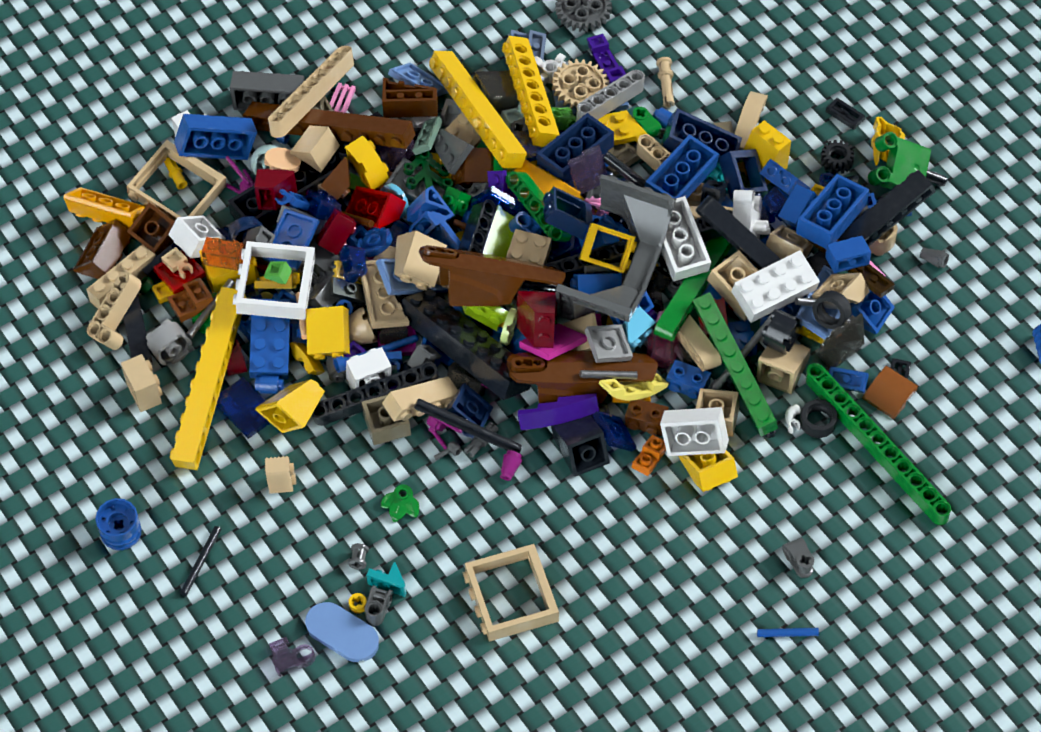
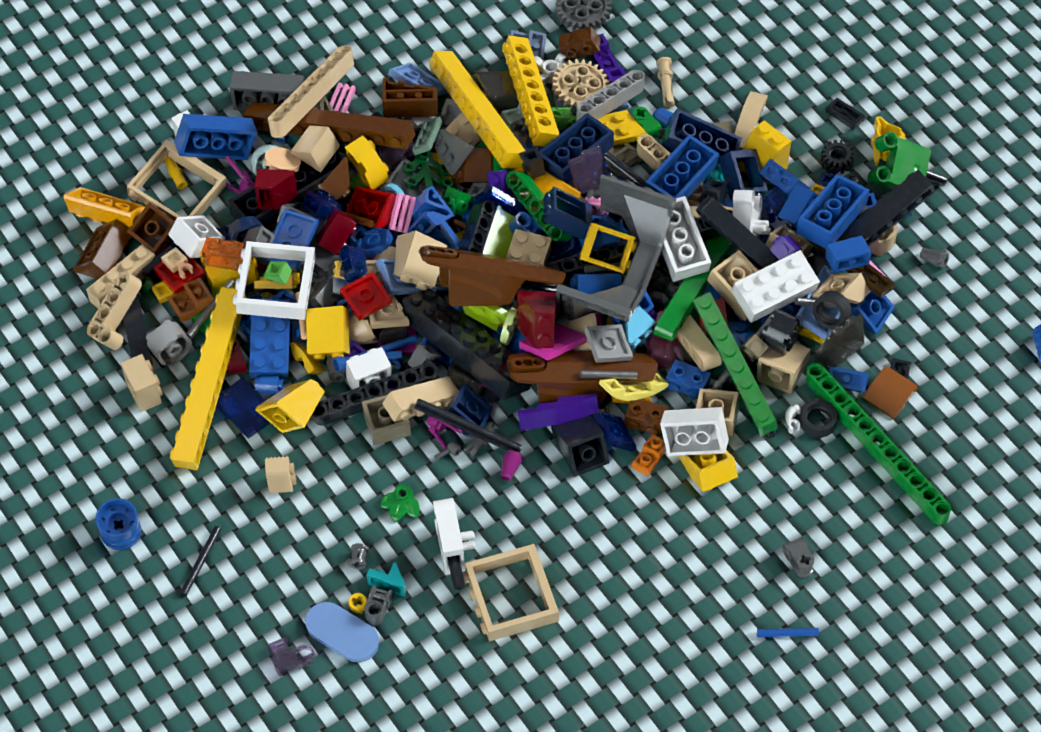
(296, 200): blue plate -> none
(366, 296): none -> red plate
(404, 229): none -> bright pink tile
(451, 541): none -> white piece
(532, 163): none -> black brick
(579, 43): none -> reddish brown brick
(753, 347): none -> dark tan brick
(784, 247): none -> dark purple brick

